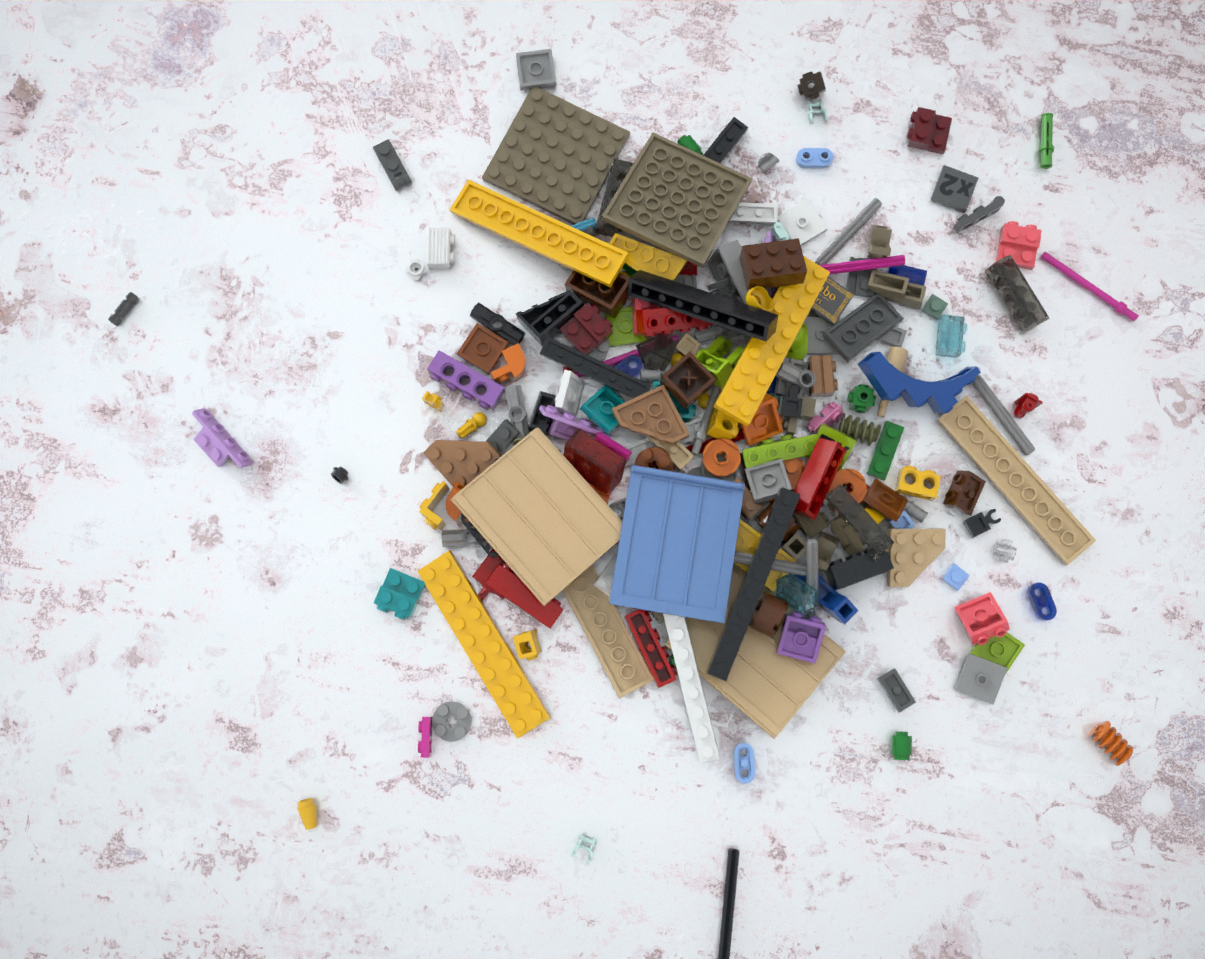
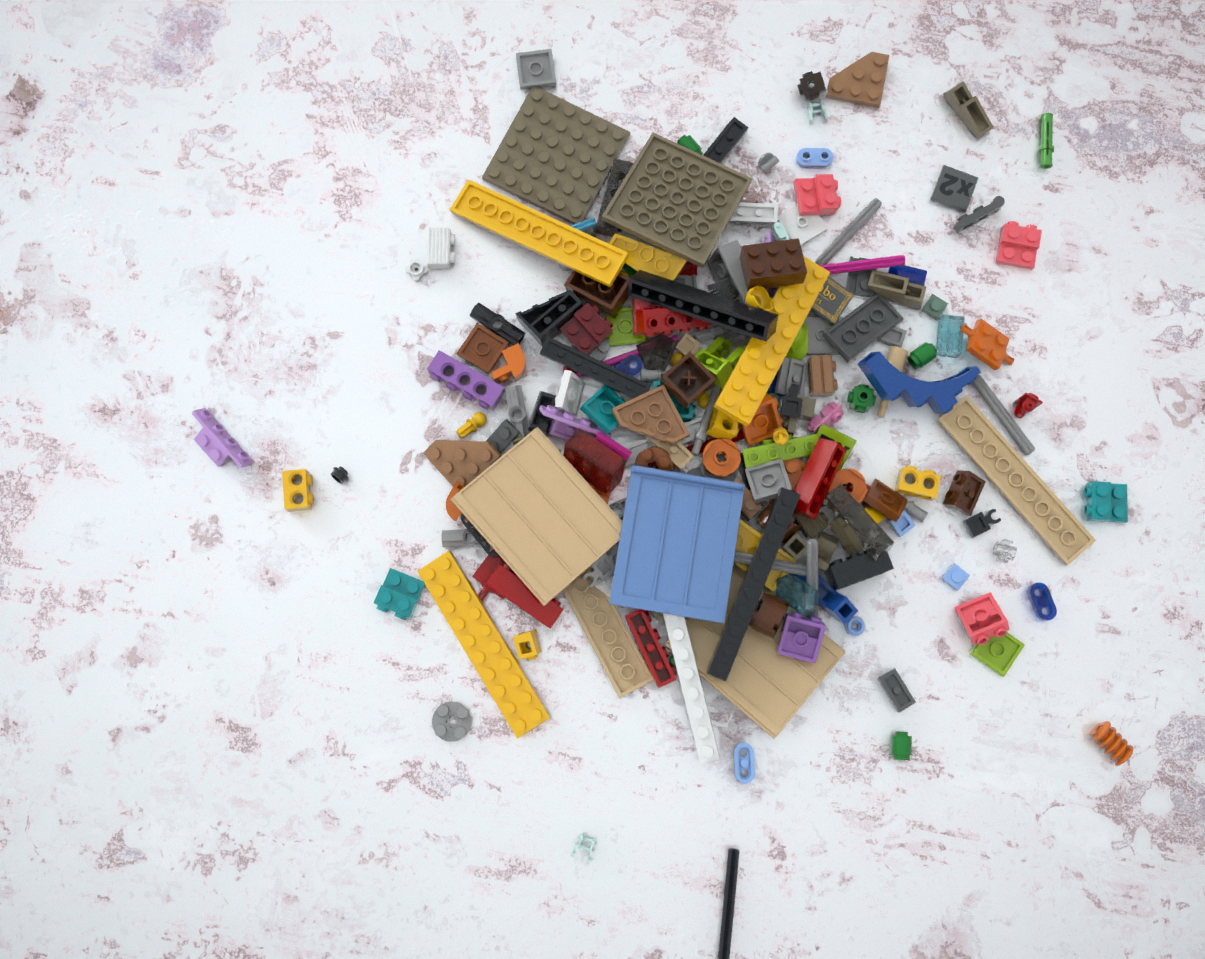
(122, 309): dark grey axle -> none
(292, 491): none -> yellow brick
(308, 813): yellow cone -> none
(391, 164): dark grey plate -> none
(425, 744): dark pink plate -> none
(428, 506): yellow bracket -> none
(433, 400): yellow plate -> none
(600, 569): none -> light grey plate
(780, 436): none -> yellow axle
(794, 375): light grey piece -> none
(817, 195): none -> coral plate
(859, 429): olive piece -> none
(860, 628): none -> light blue plate
(861, 81): none -> medium nougat plate
(879, 241): dark tan brick -> none
(885, 450): green plate -> none
(912, 553): tan plate -> none
(922, 355): none -> green brick
(928, 130): dark red plate -> none
(968, 109): none -> dark tan slope
(981, 678): light grey plate -> none
(987, 344): none -> orange plate
(1016, 294): clear smoke brick -> none
(1106, 502): none -> teal plate
(1120, 307): dark pink bar -> none

